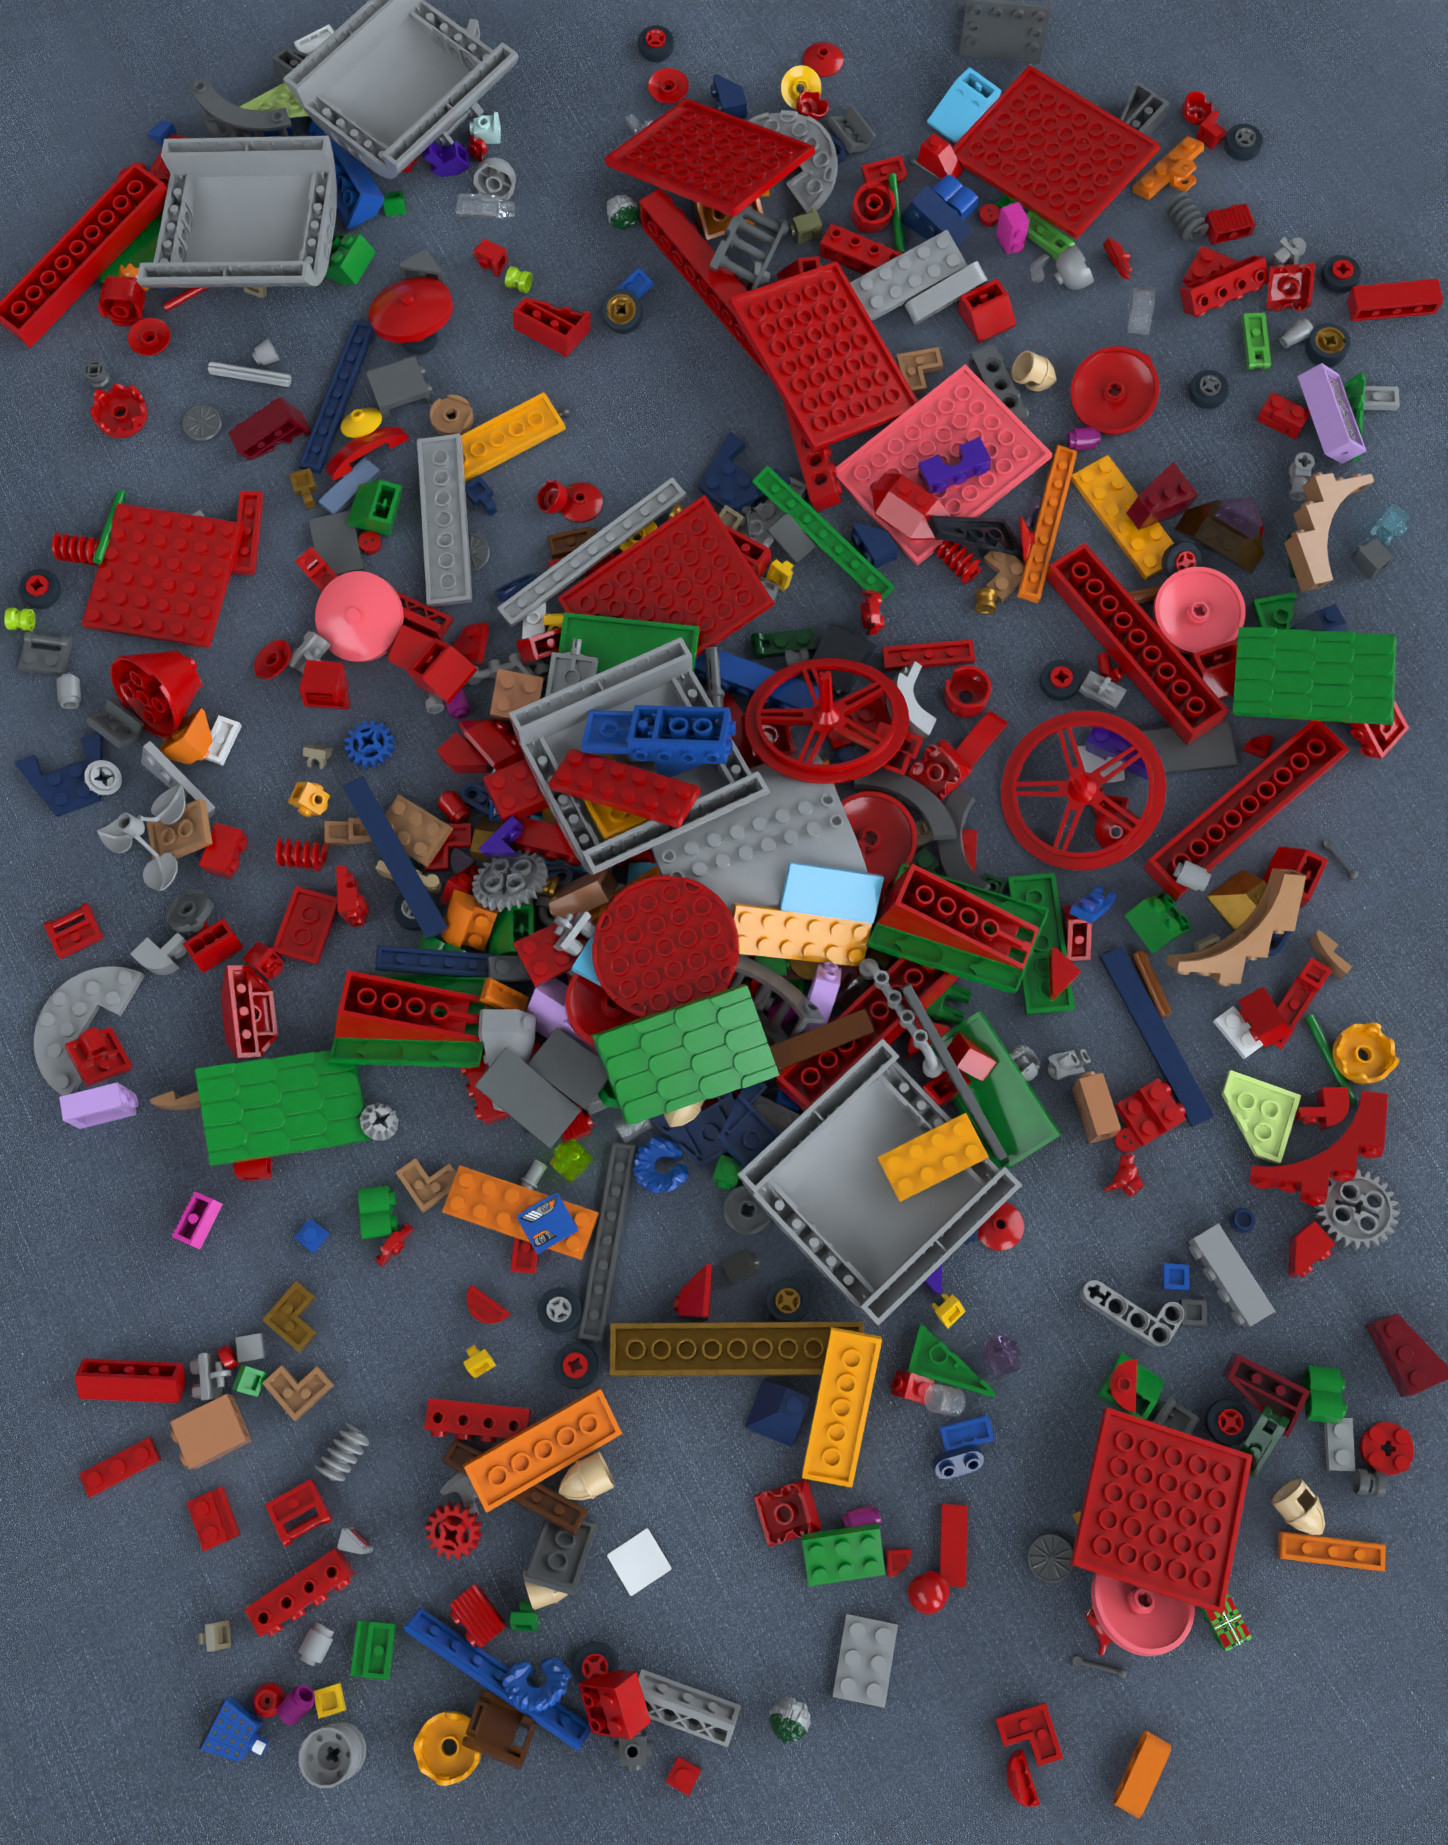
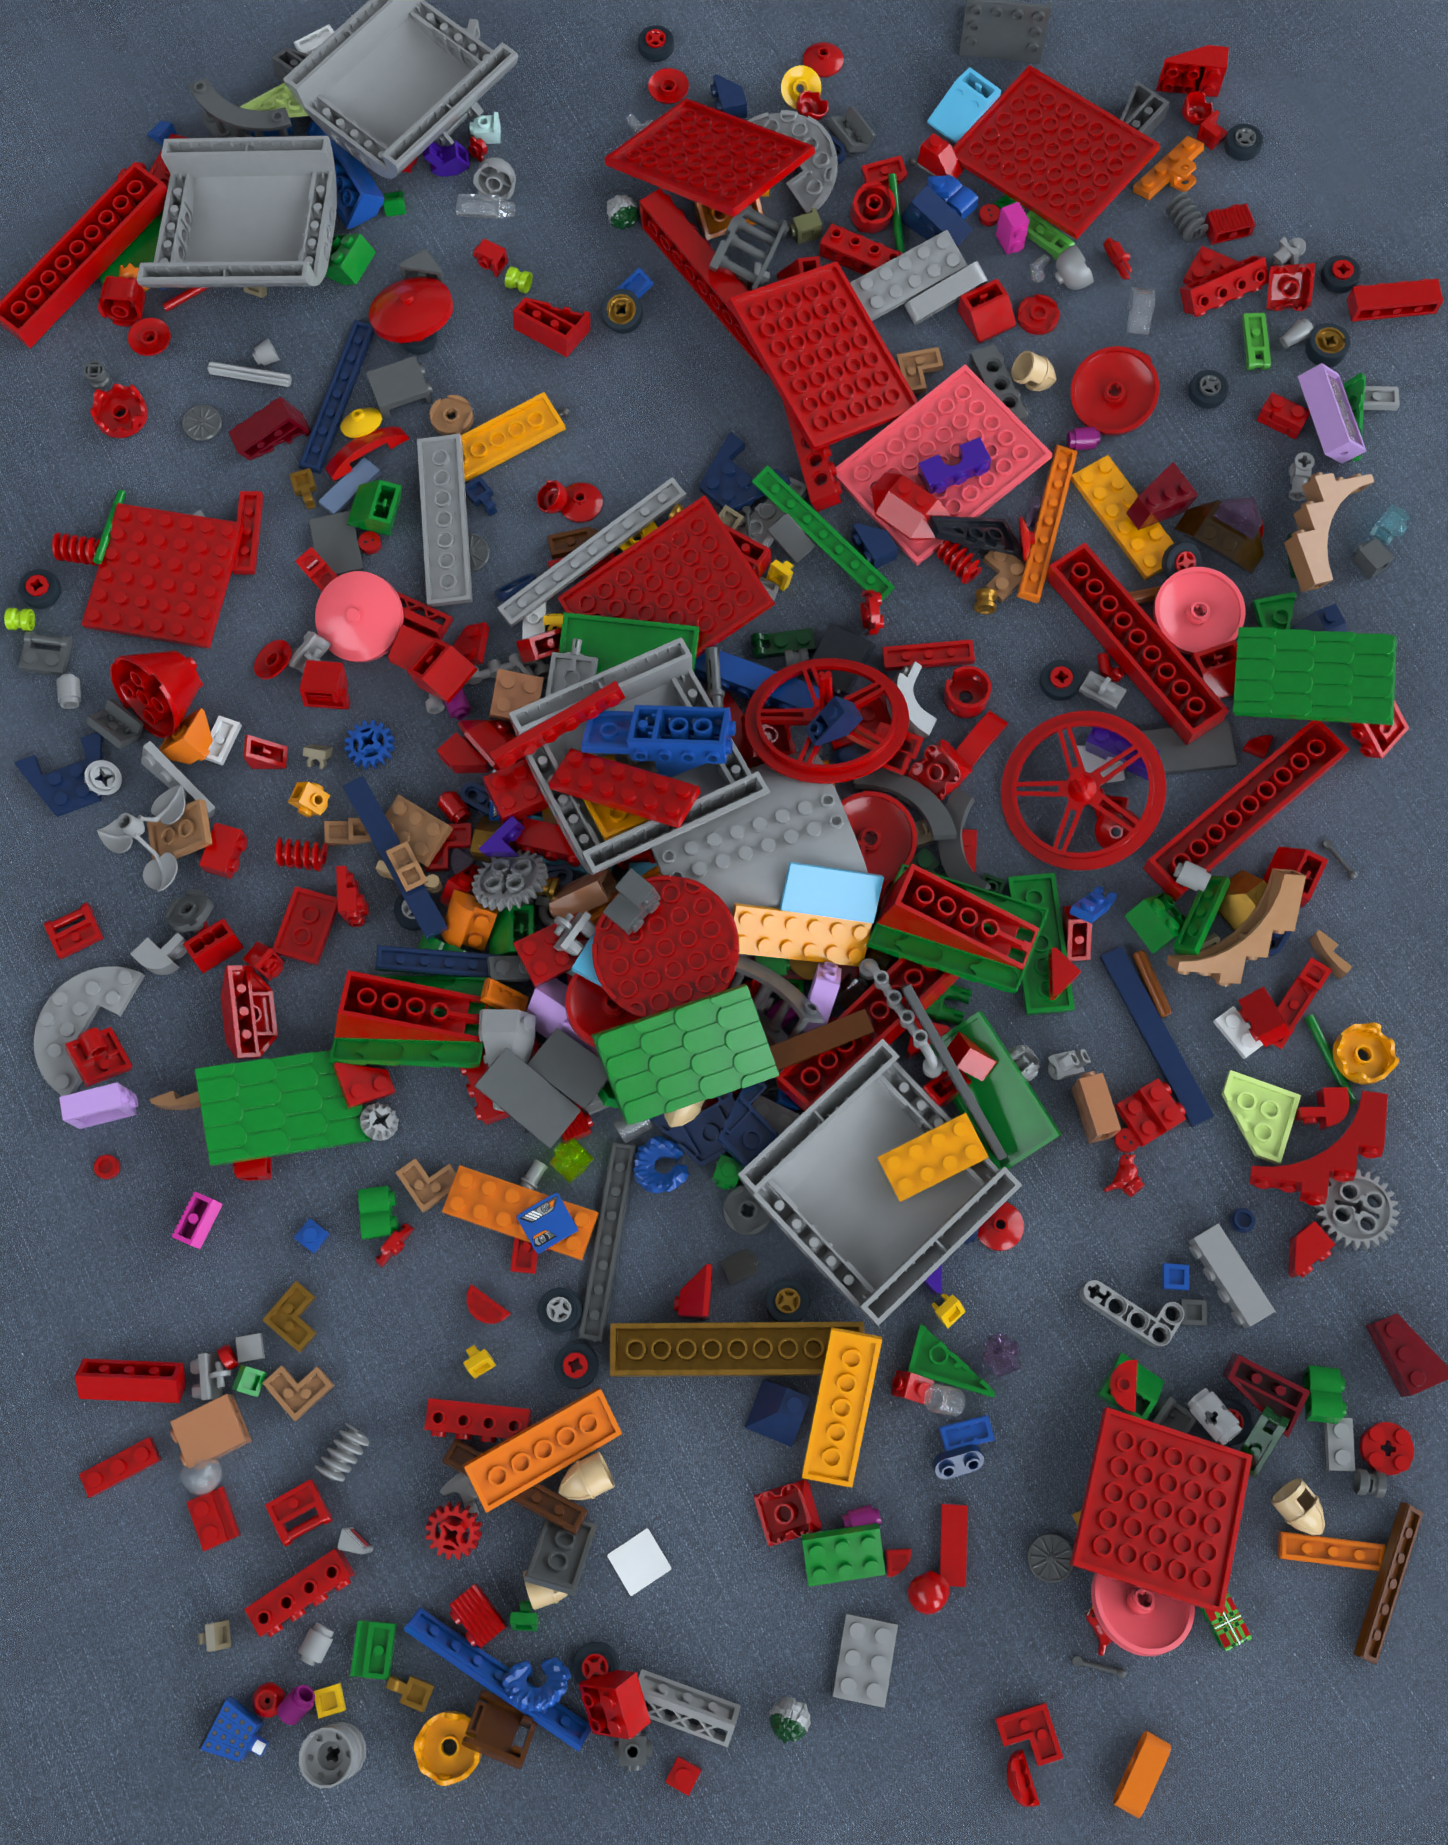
(106, 1166): none -> red tile
(202, 1476): none -> clear hair
(264, 753): none -> red slope
(362, 1083): none -> red wing
(406, 866): none -> medium nougat slope
(414, 1693): none -> pearl gold plate
(557, 725): none -> red plate
(632, 903): none -> dark grey brick
(833, 721): none -> dark blue slope
(939, 185): none -> blue plate
(1038, 314): none -> red tile
(1195, 71): none -> red slope
(1201, 916): none -> green plate
(1202, 1408): none -> light grey piece
(1388, 1583): none -> reddish brown tile

